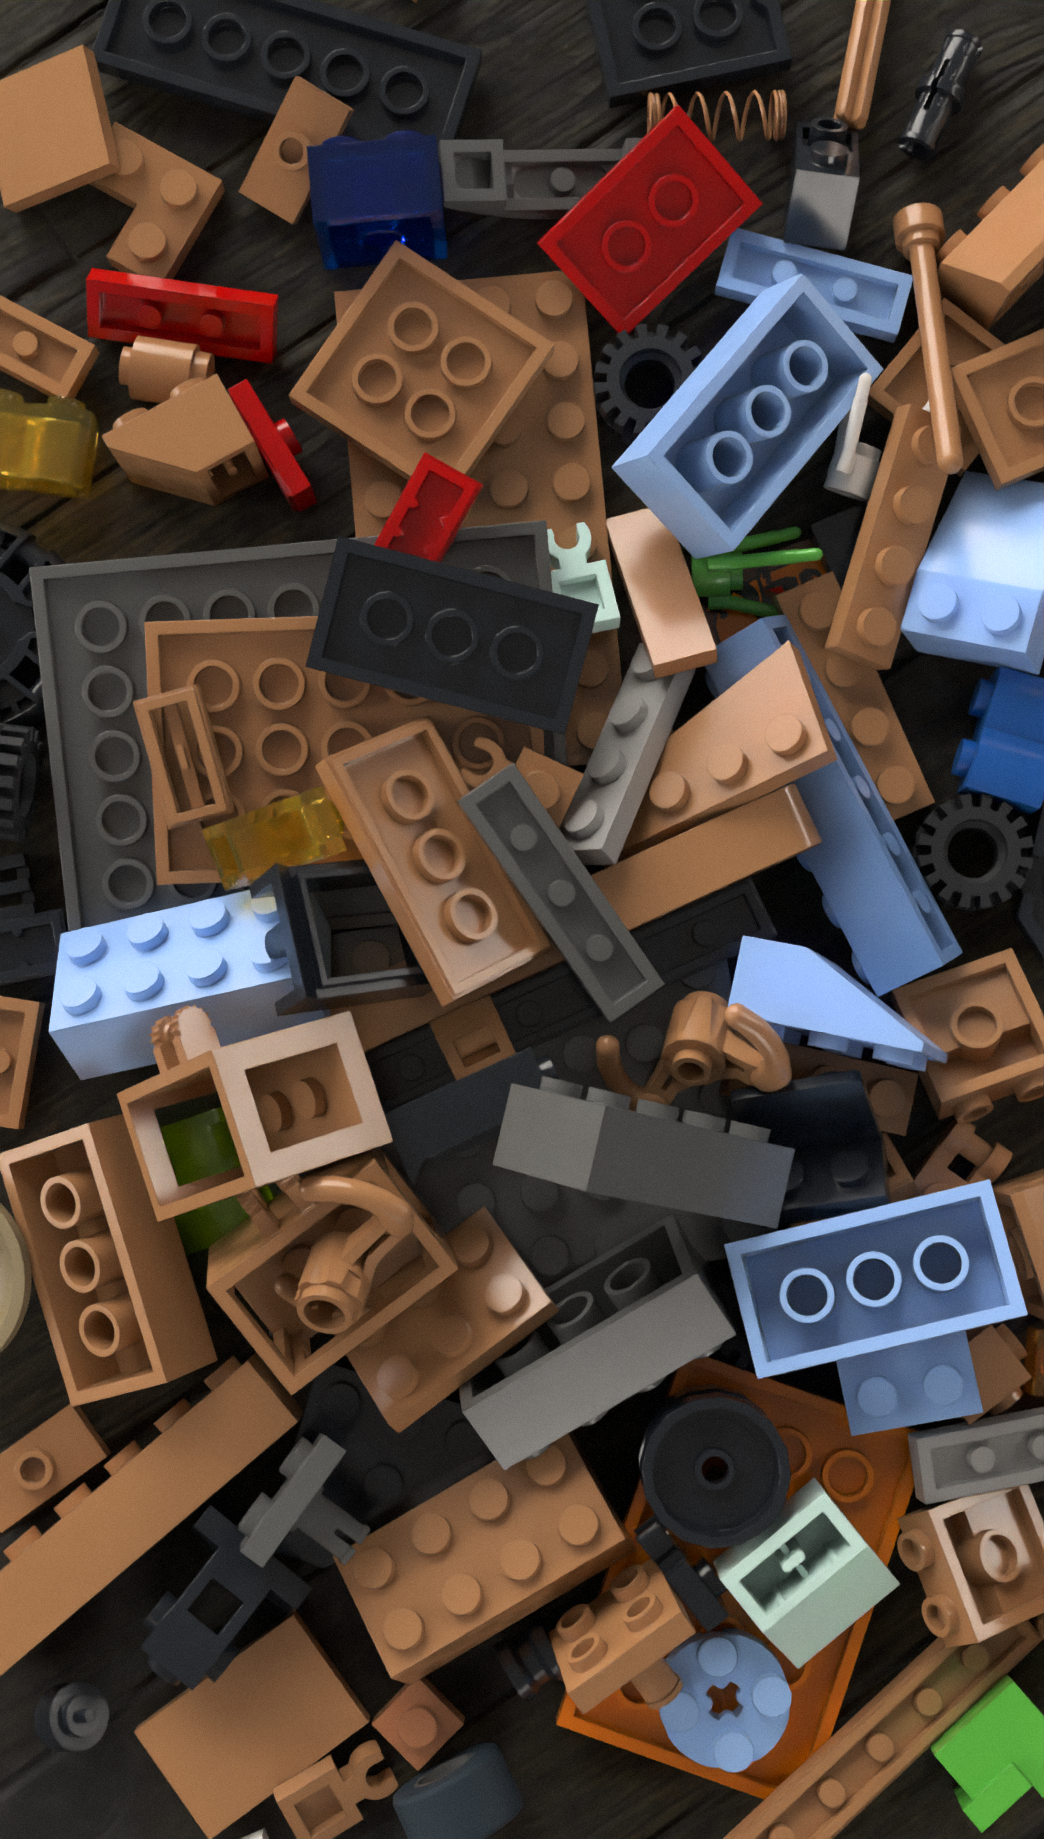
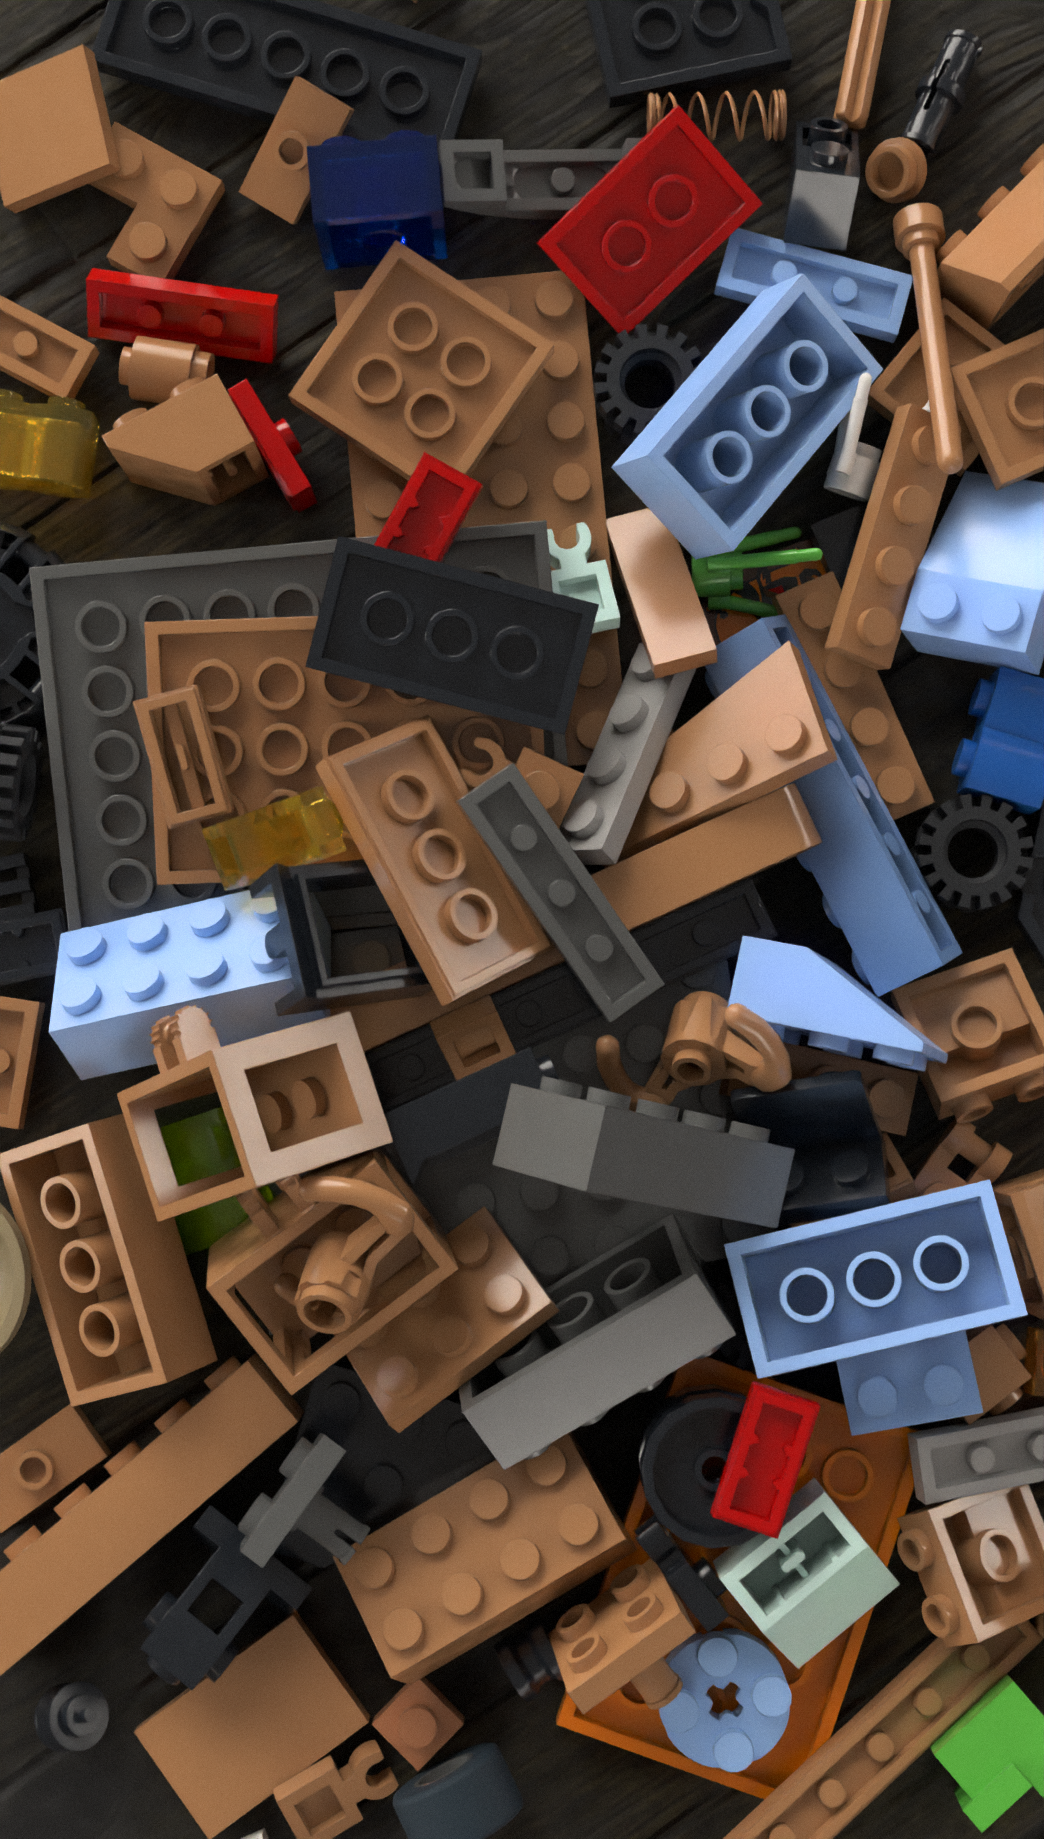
(765, 1459): none -> red plate
(896, 170): none -> medium nougat plate

